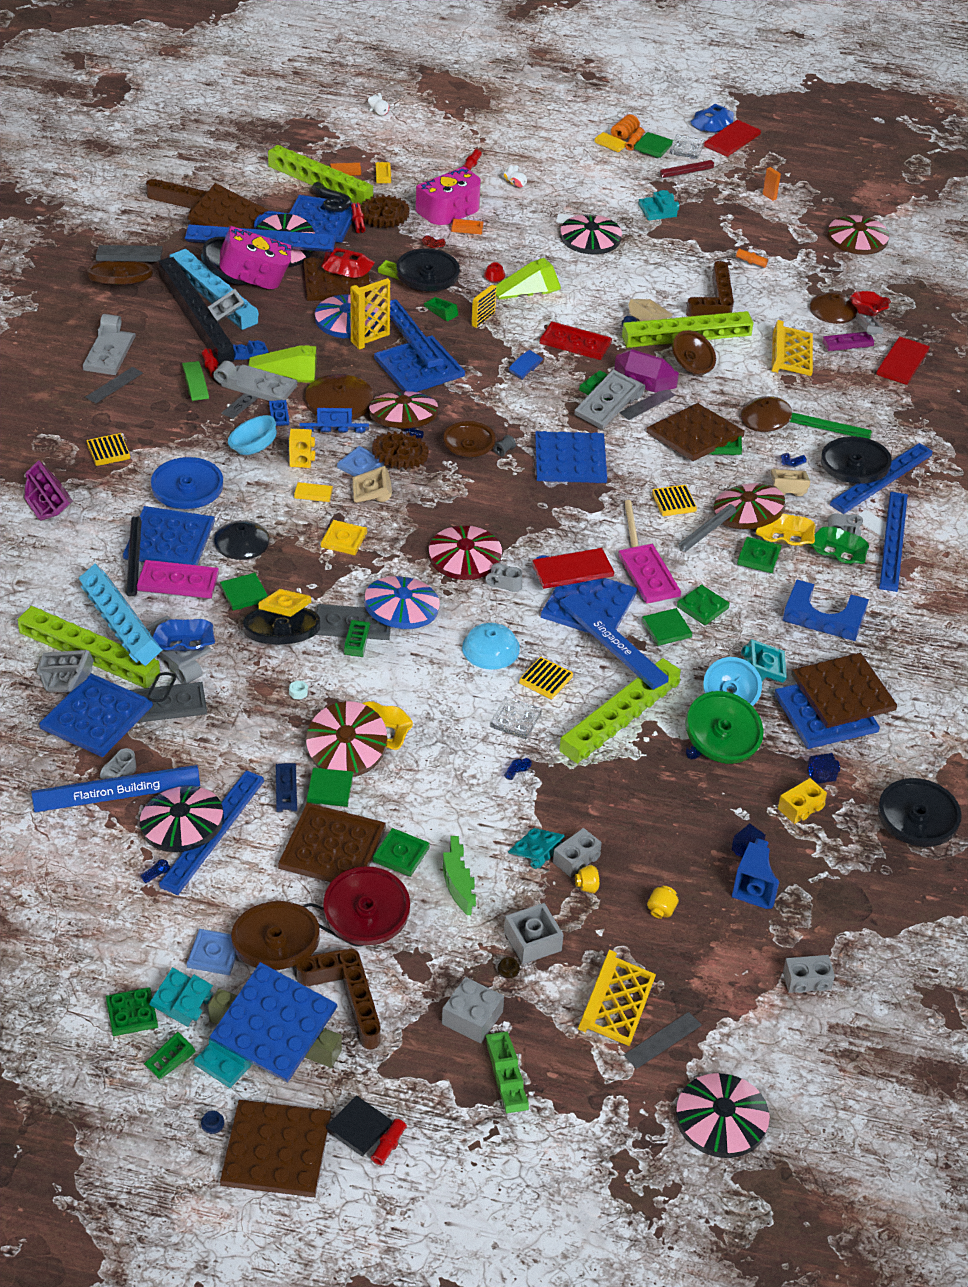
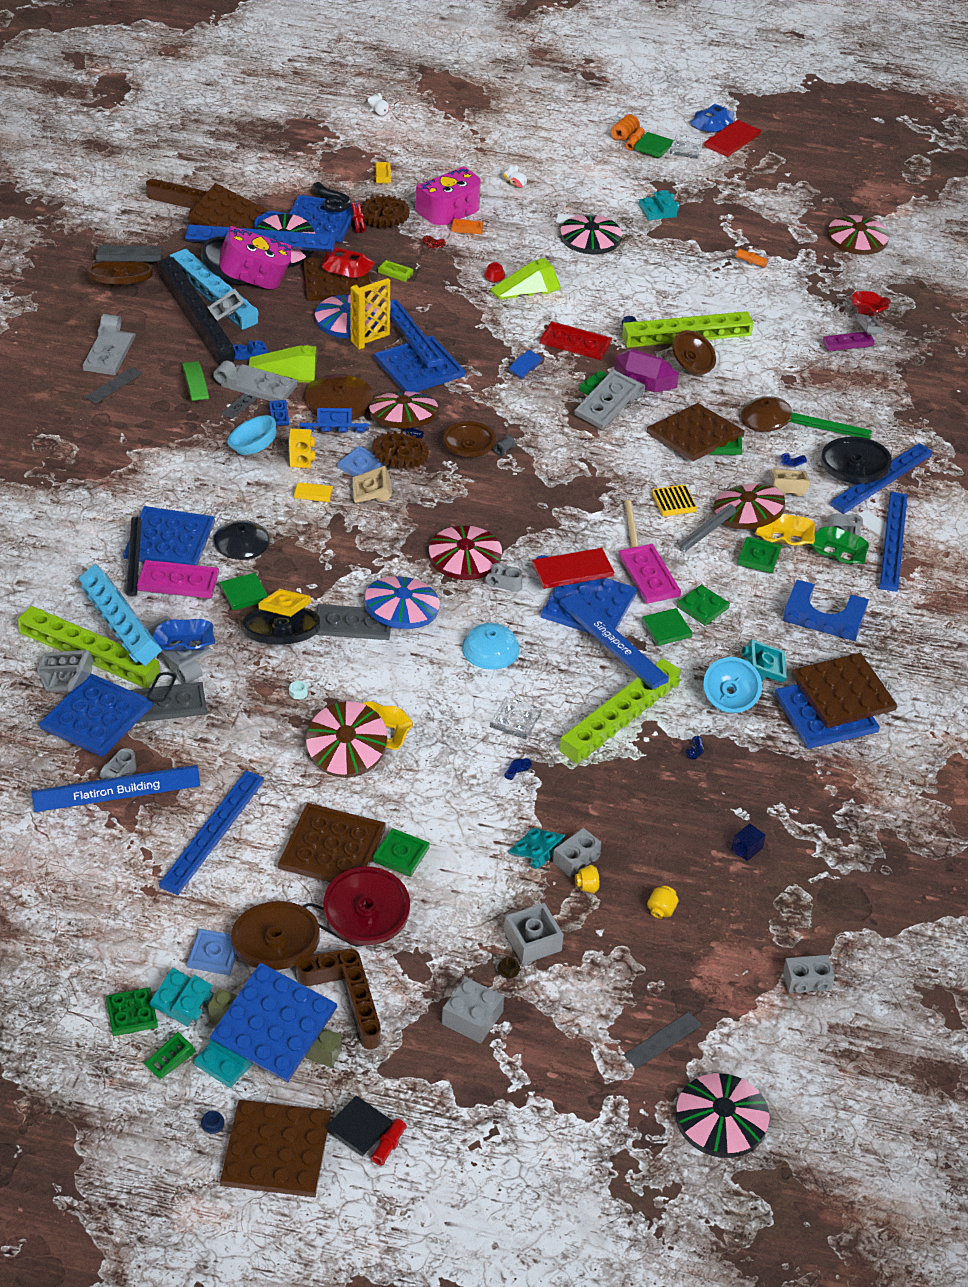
(45, 492): magenta wedge -> none
(108, 449): tile -> none
(157, 869): clear blue arm -> none
(182, 819): dish -> none
(187, 483): blue dish -> none
(210, 361): red pin -> none
(286, 787): dark blue plate -> none
(313, 171): lime brick -> none
(330, 787): green tile -> none
(344, 537): yellow tile -> none
(351, 169): orange tile -> none
(352, 650): green slope -> none
(428, 269): black dish -> none
(443, 309): green slope -> none
(458, 877): bright green slope -> none
(472, 160): red pin -> none
(483, 306): yellow tile -> none
(507, 1072): bright green slope -> none
(546, 678): tile -> none
(570, 457): blue plate -> none
(598, 996): yellow fence -> none
(610, 142): yellow tile -> none
(647, 310): tan slope -> none
(647, 404): flat silver sticker -> none
(684, 169): dark red axle -> none
(723, 299): reddish brown beam -> none
(724, 727): green dish -> none
(754, 877): blue hips -> none
(771, 183): orange tile -> none
(779, 348): yellow fence -> none
(802, 801): yellow brick -> none
(823, 768): clear blue brick -> none
(833, 308): reddish brown dish -> none
(903, 360): red tile -> none
(919, 812): black dish -> none

